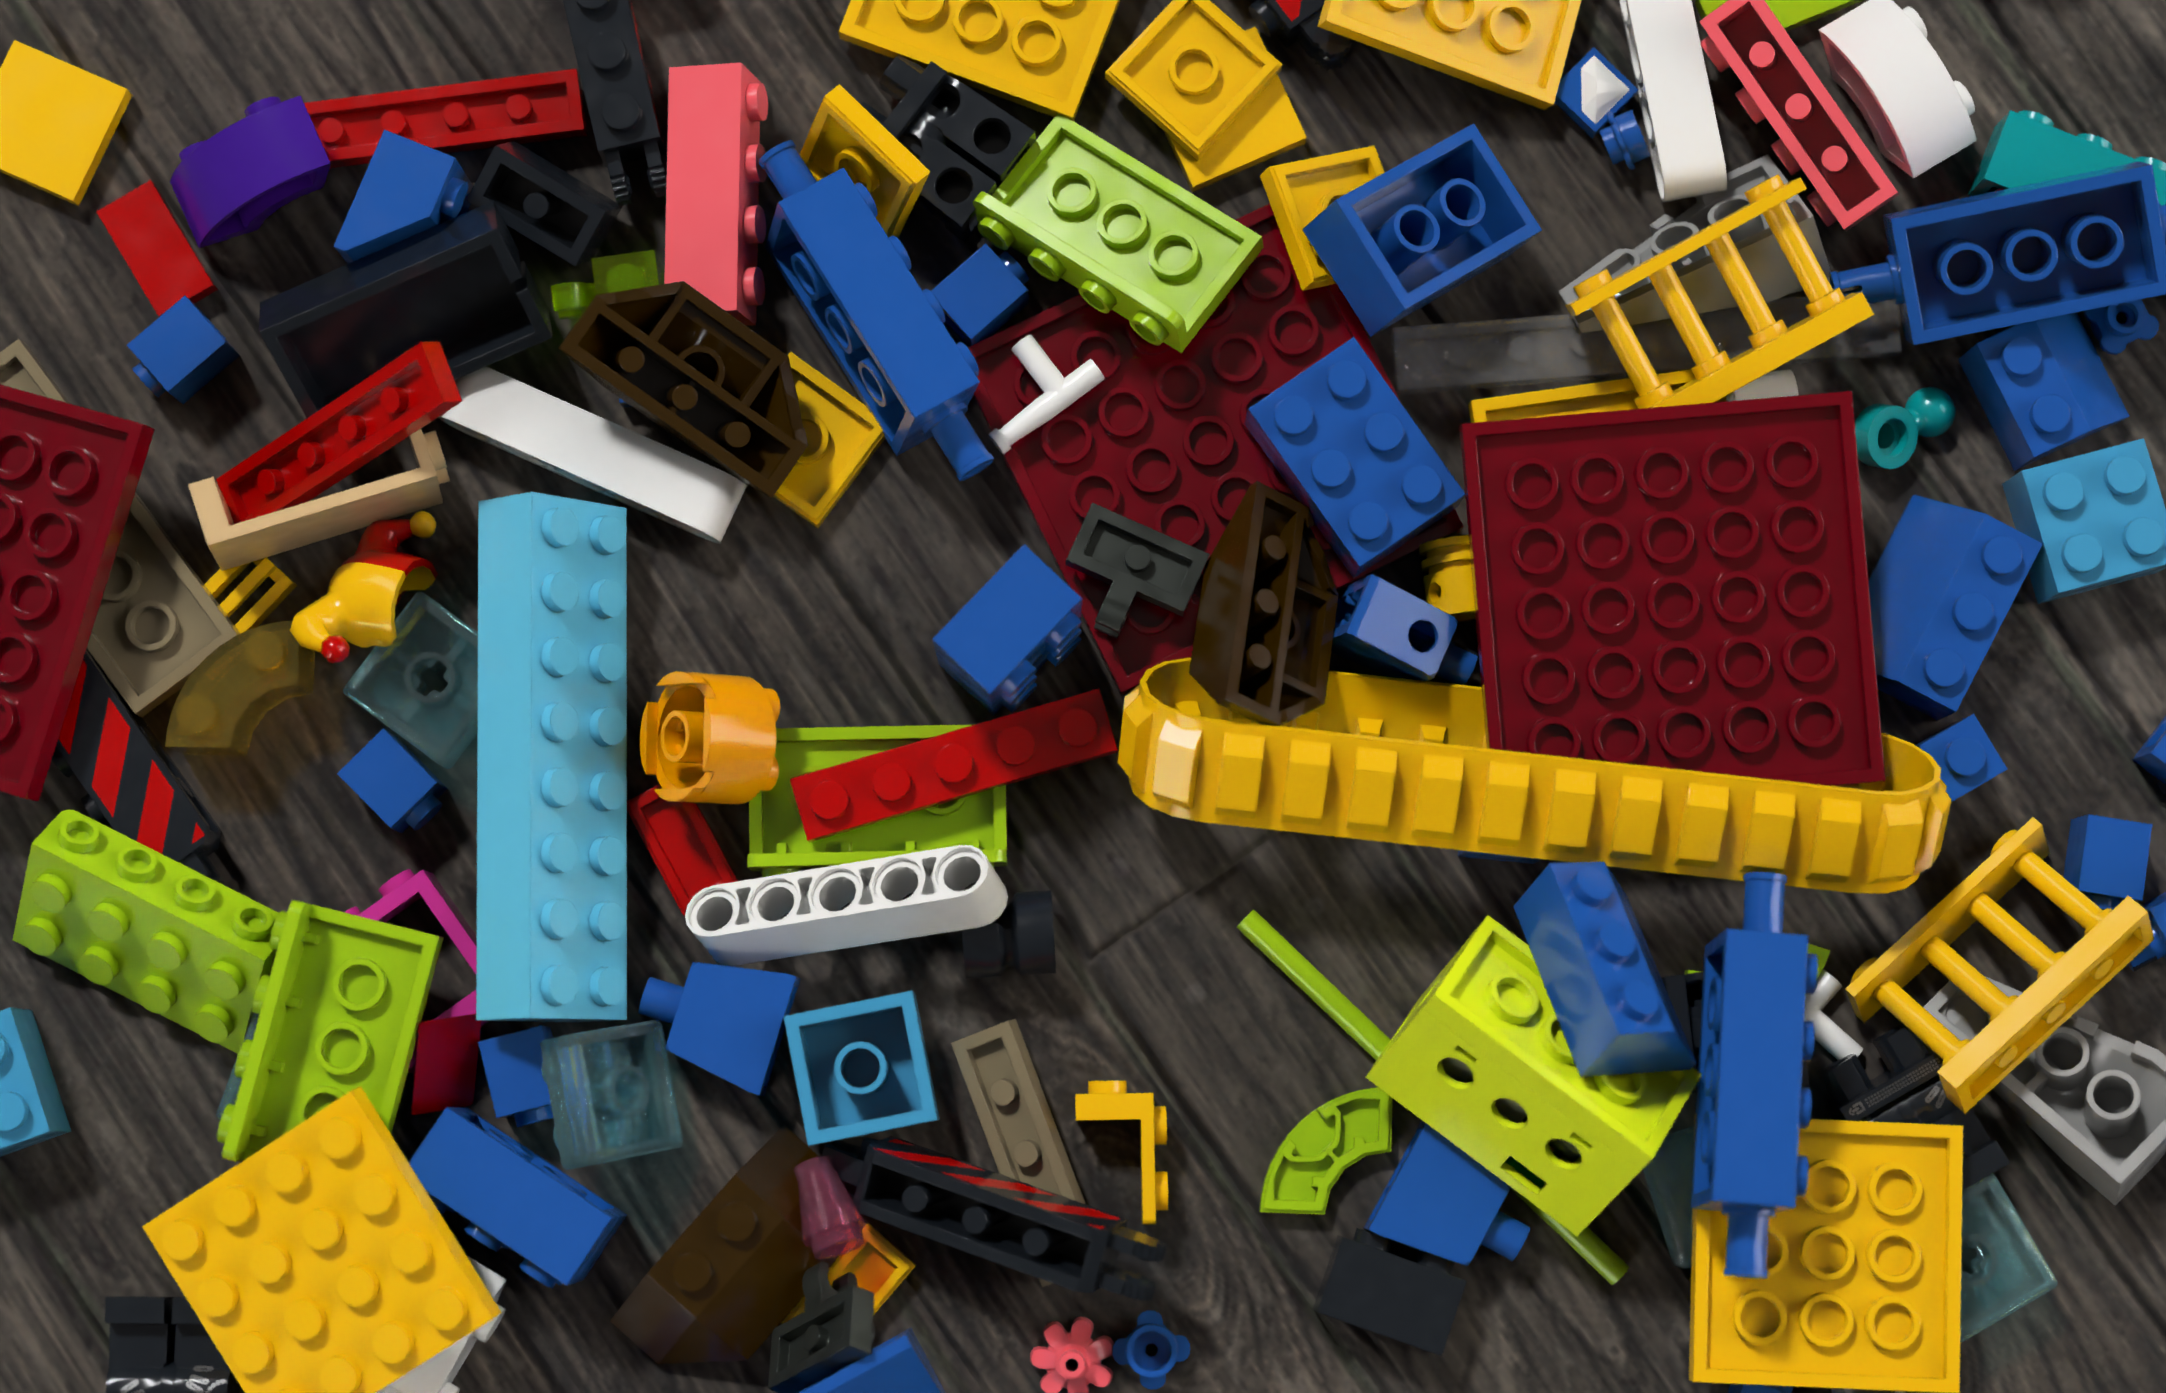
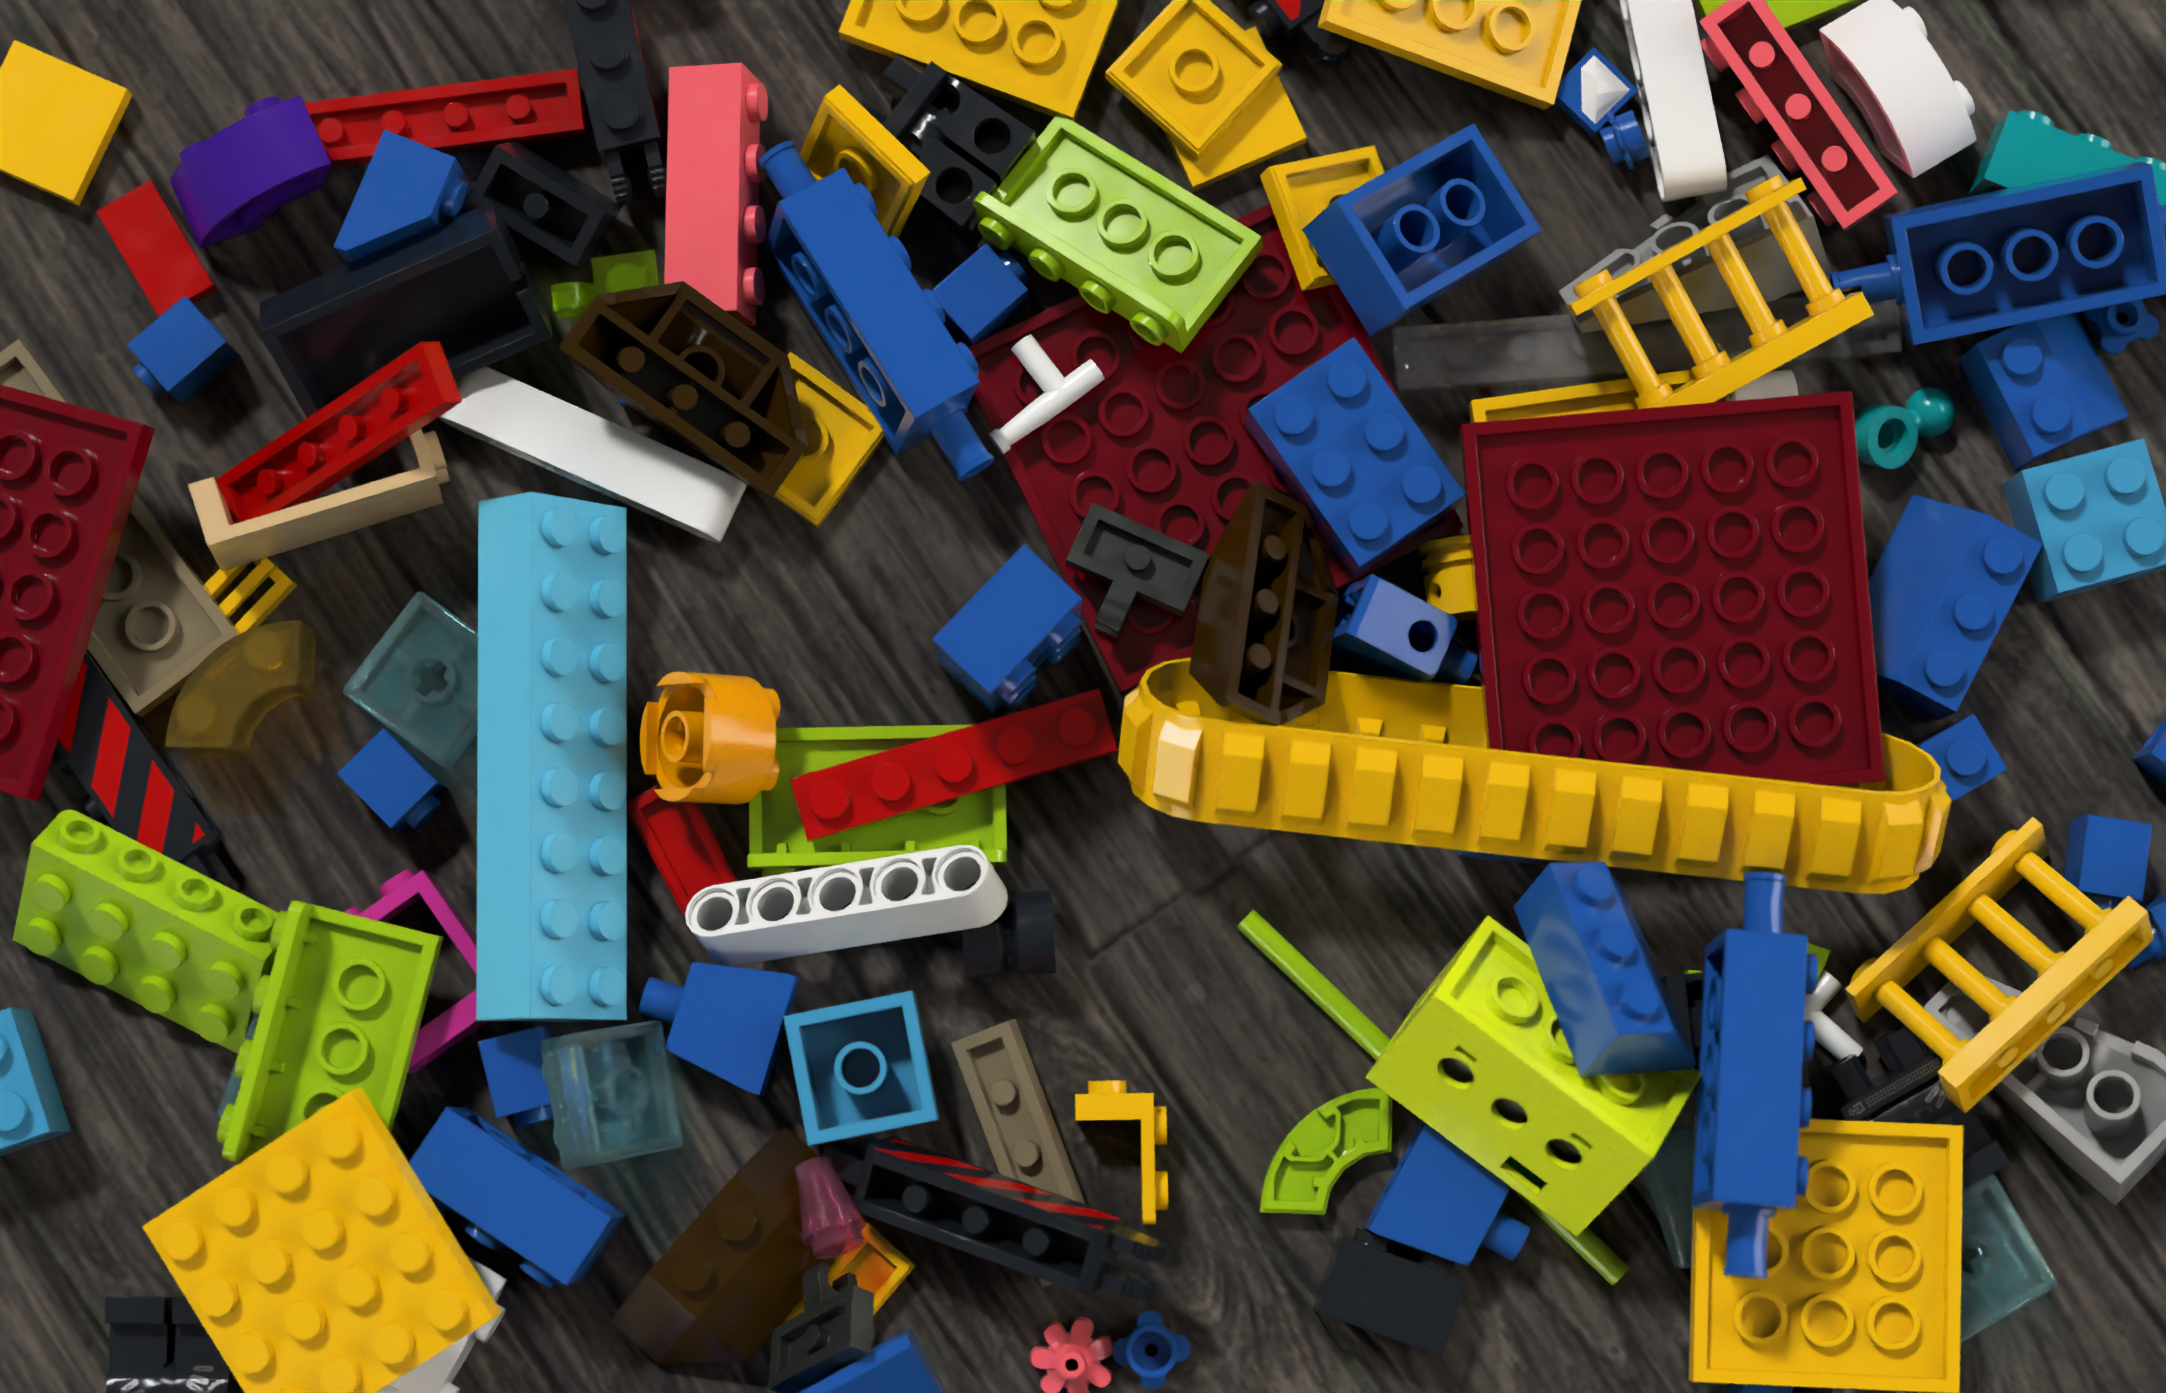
(367, 590): yellow piece -> none
(446, 1063): red sticker -> none

